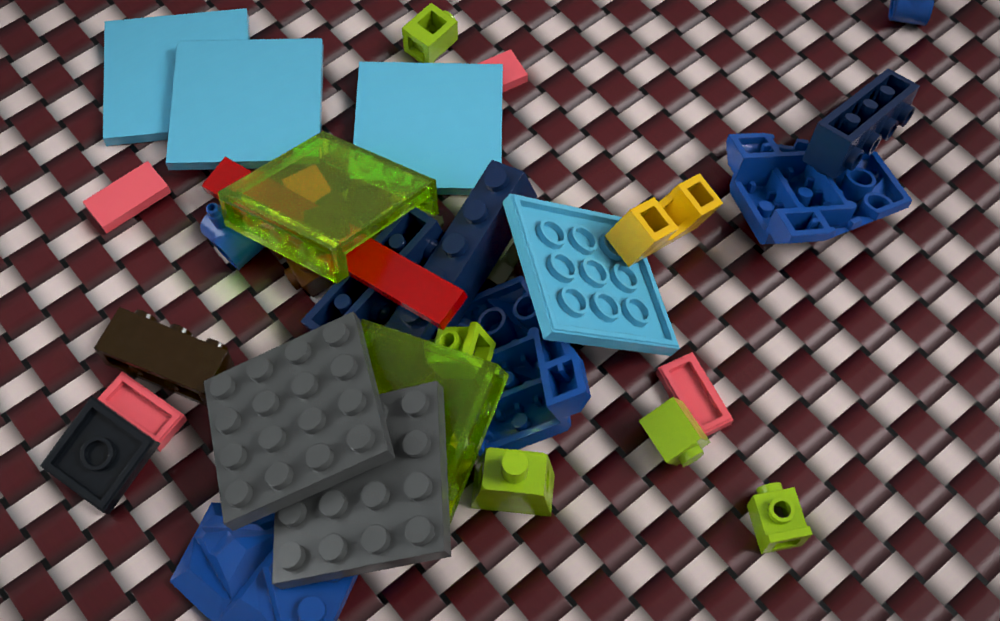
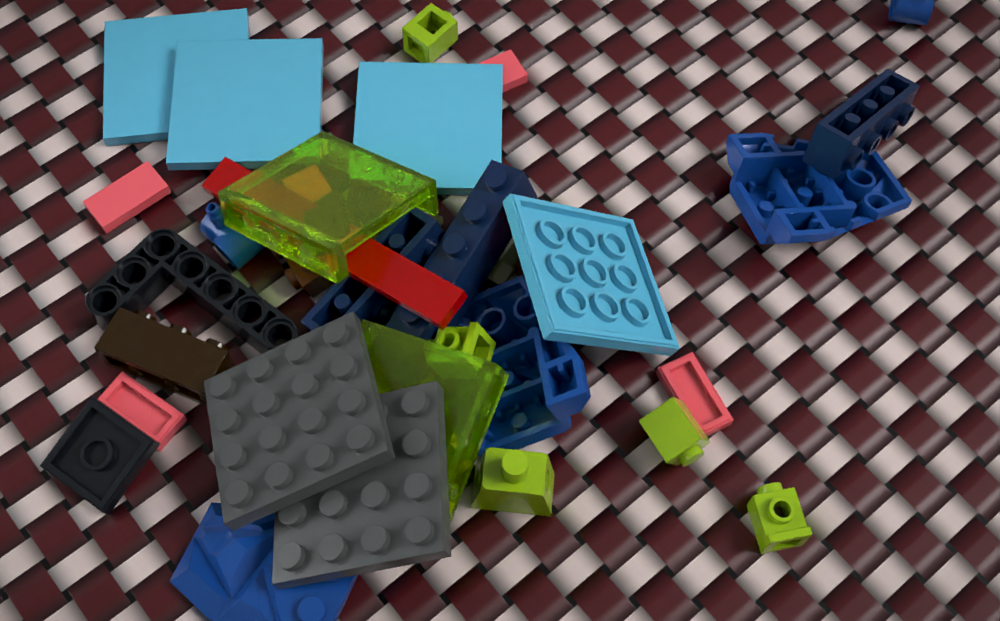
(204, 289): none -> black beam
(662, 222): yellow arch -> none

